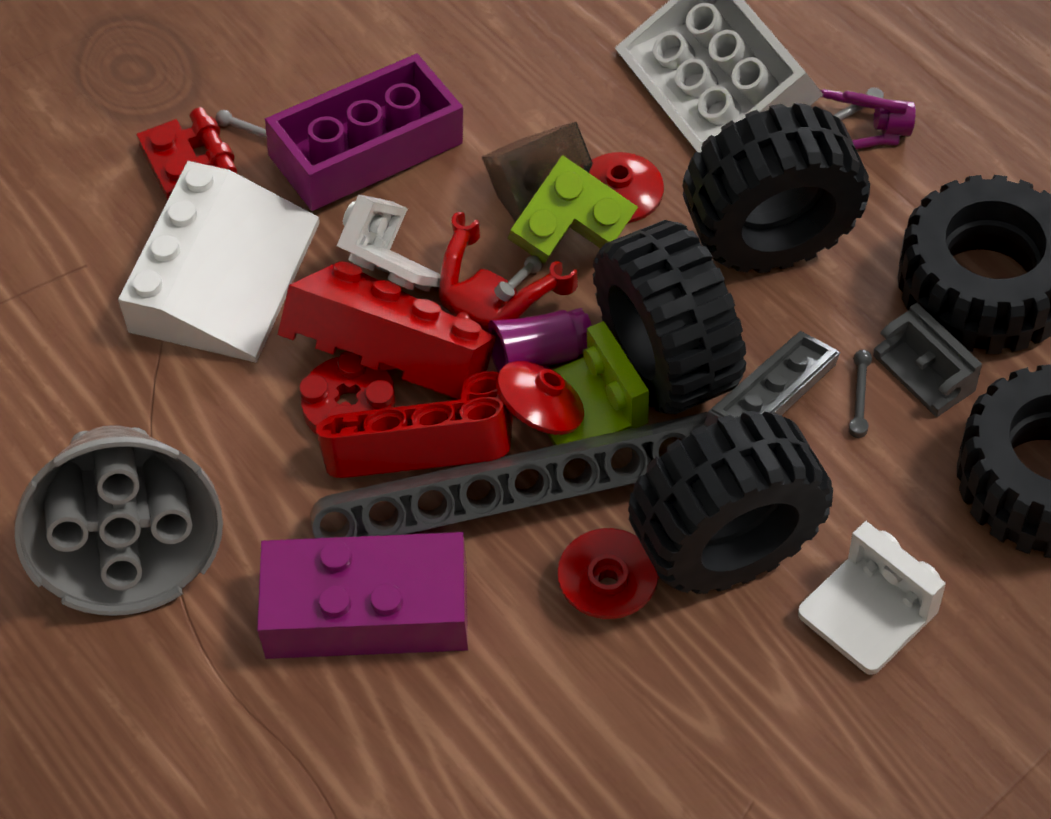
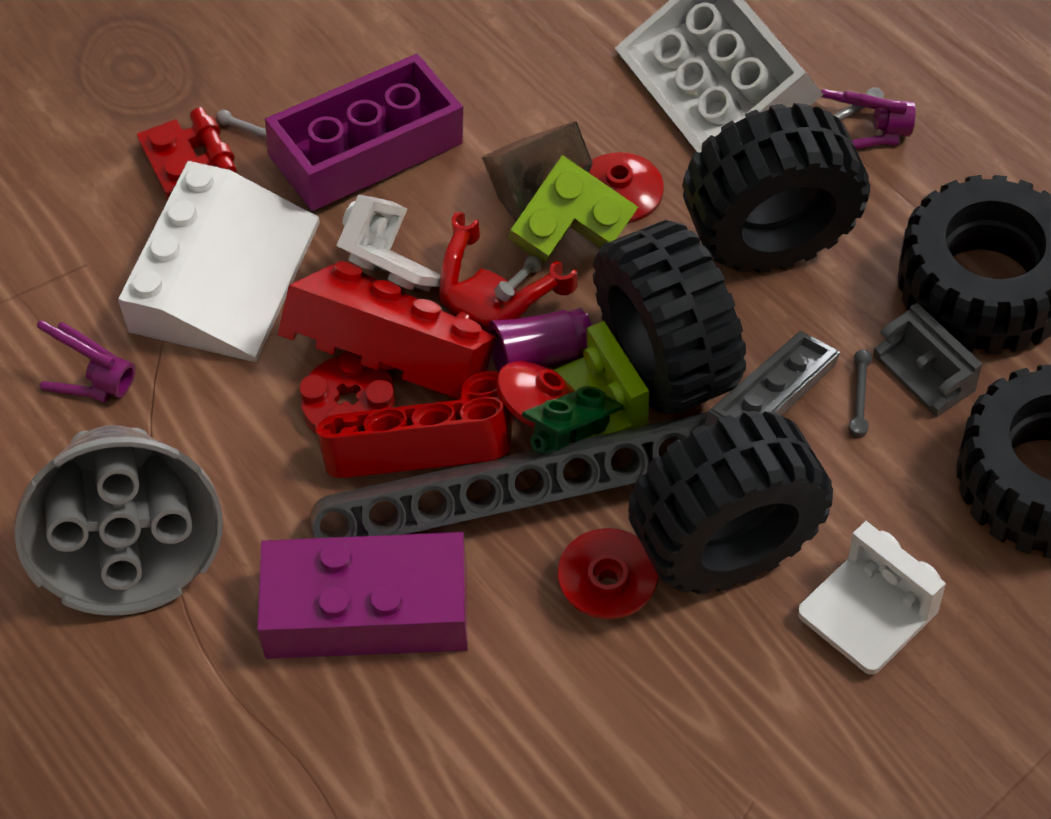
(105, 370): none -> magenta plant
(570, 417): none -> dark green hinge

